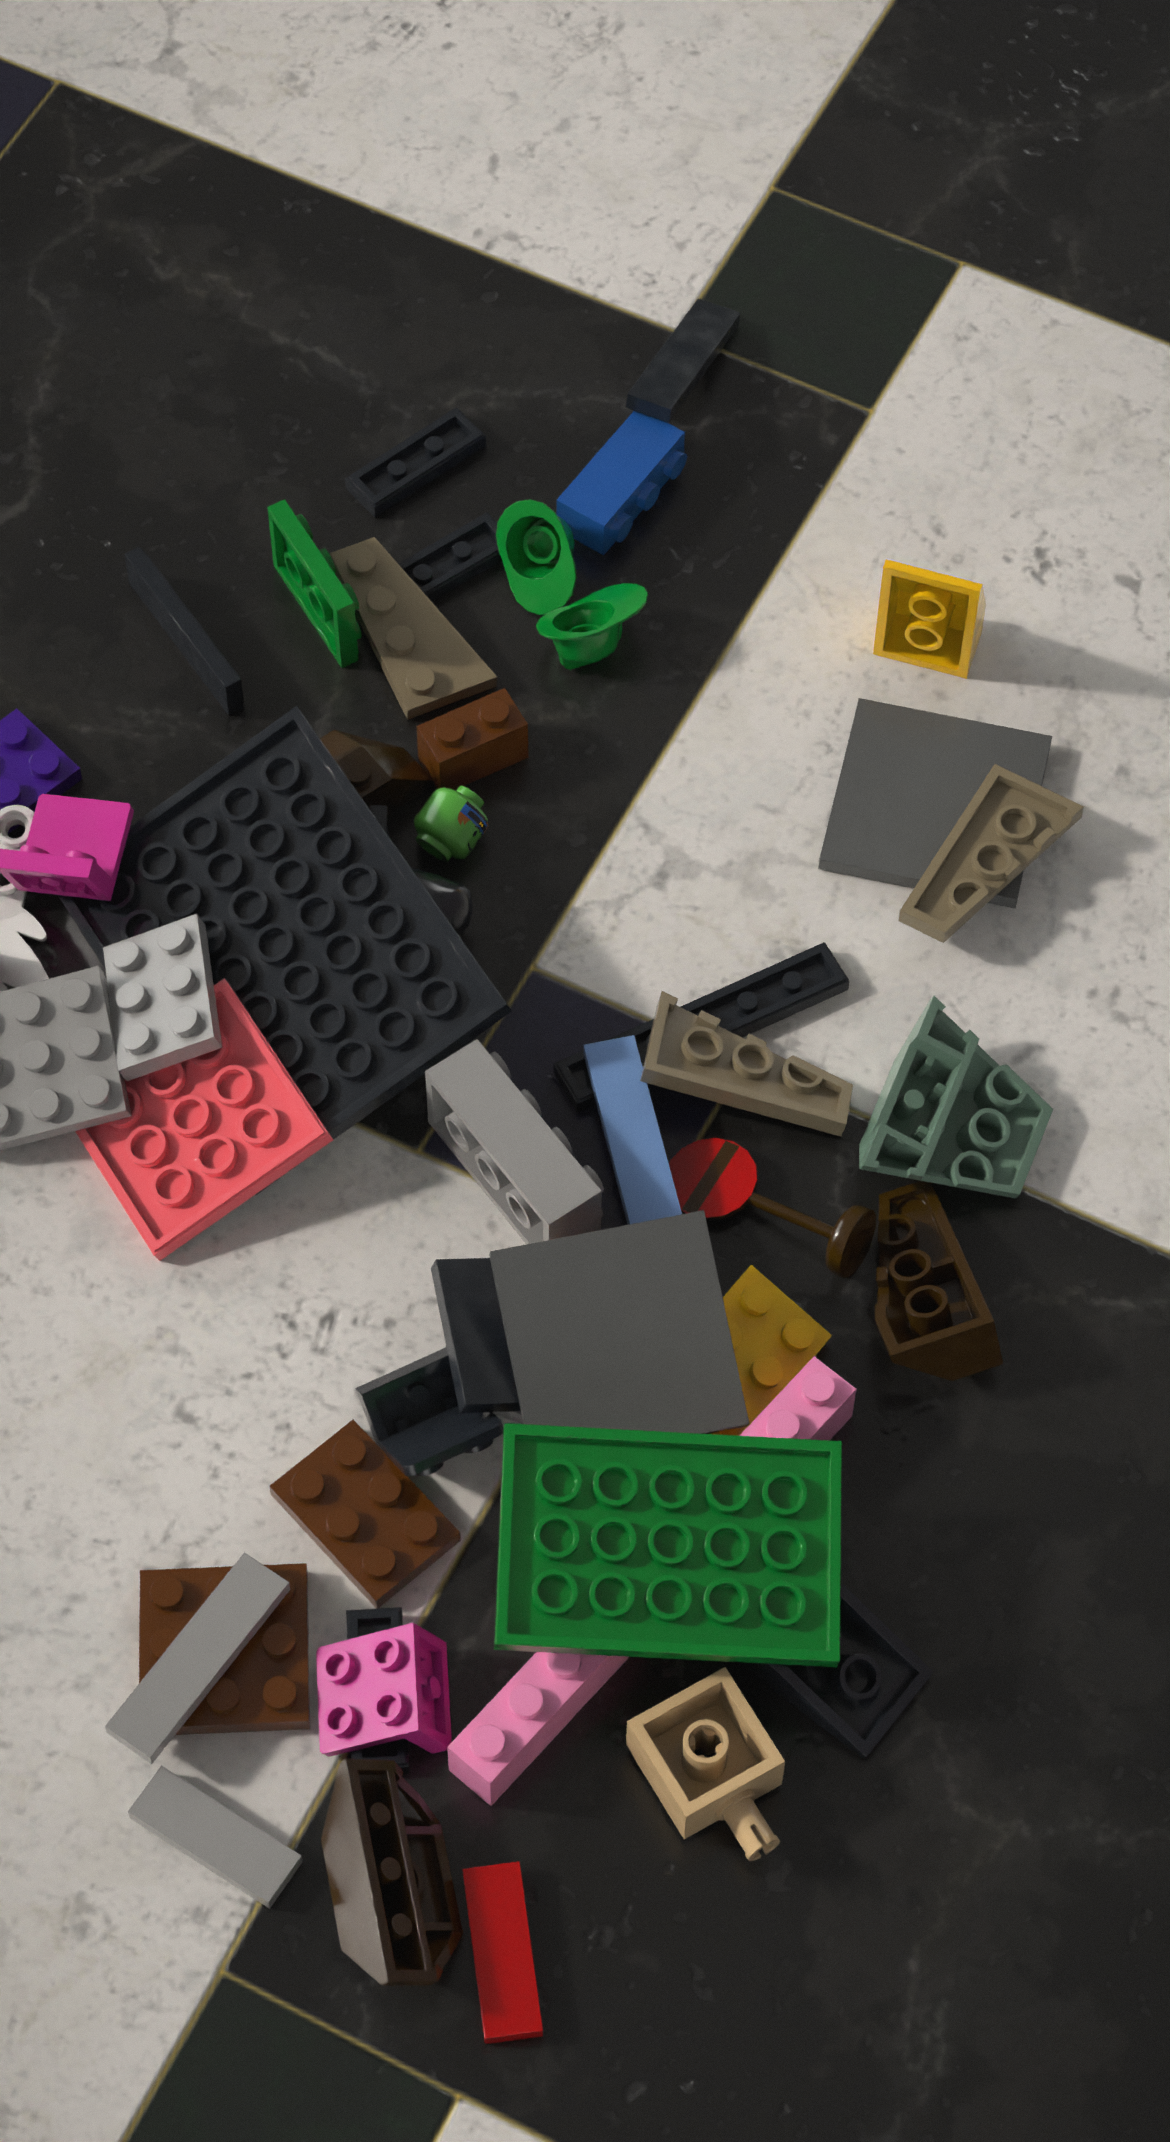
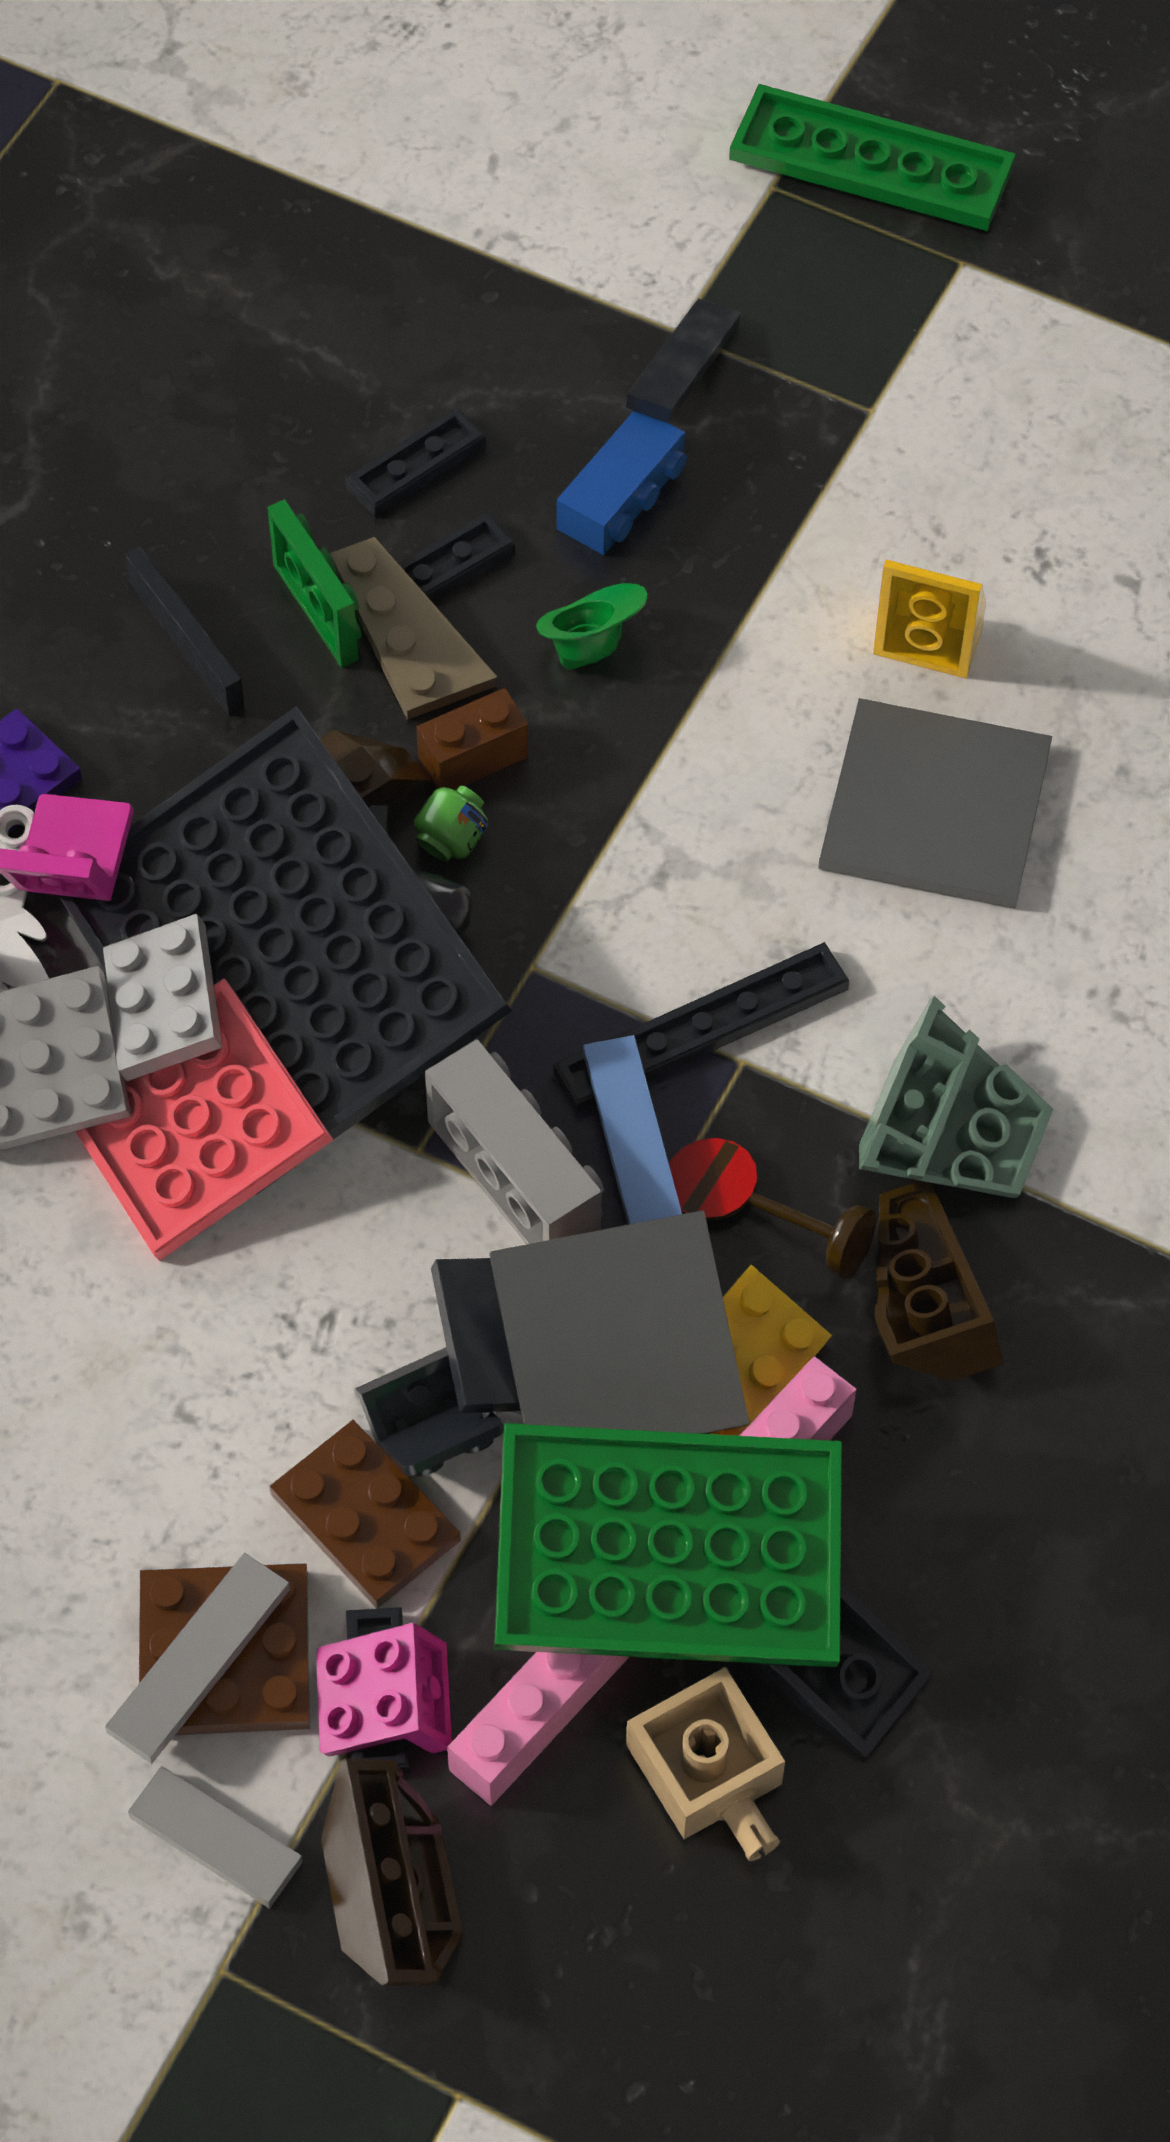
(502, 1953): red tile -> none
(537, 555): green piece -> none
(714, 1064): dark tan wing -> none
(872, 157): none -> green plate
(987, 848): dark tan wing -> none

